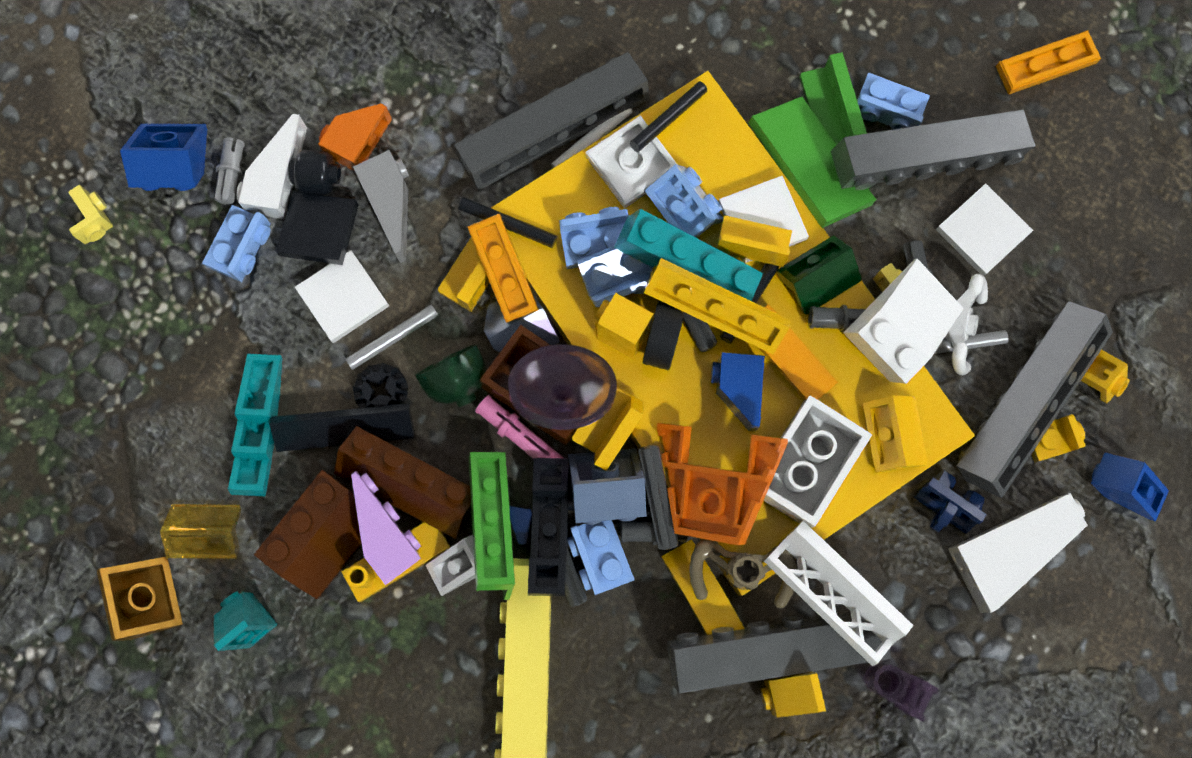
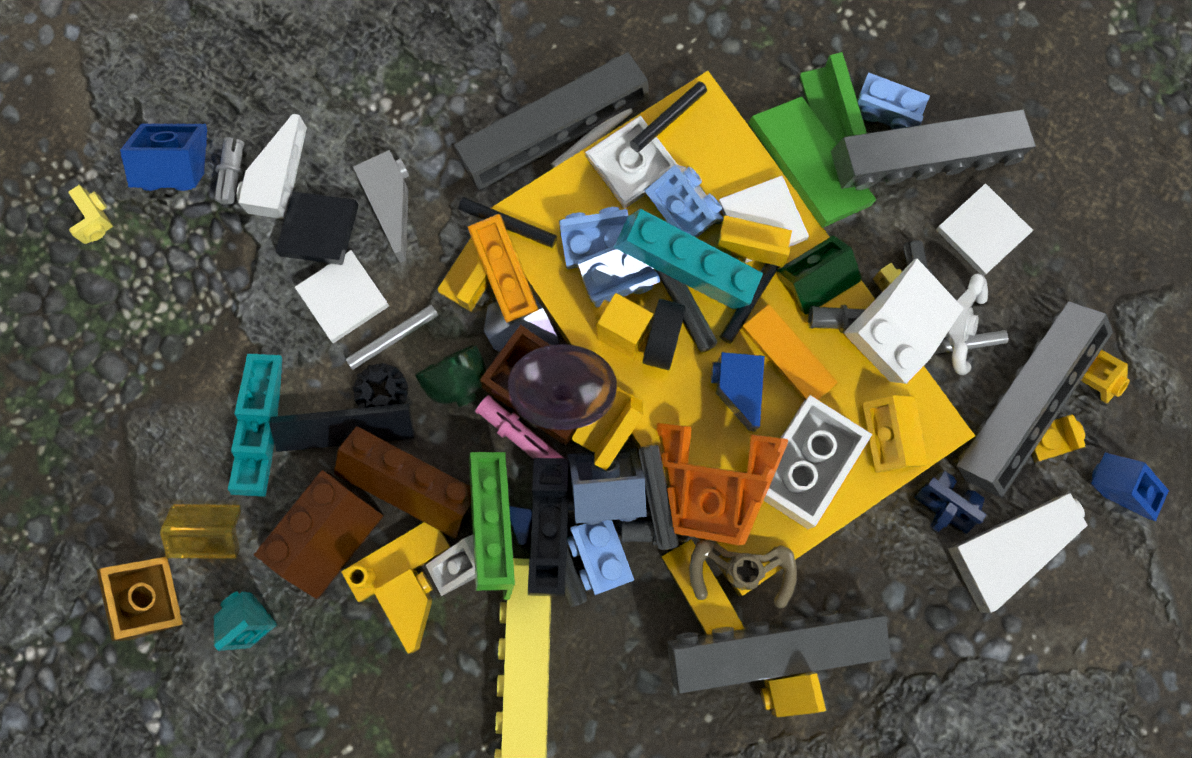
(237, 243): light blue bracket -> none
(314, 172): black head -> none
(355, 134): orange slope -> none
(382, 540): lavender slope -> none
(407, 606): none -> yellow slope
(717, 306): yellow fence -> none
(841, 586): white fence -> none
(905, 691): clear purple piece -> none
(1048, 62): light orange tile -> none

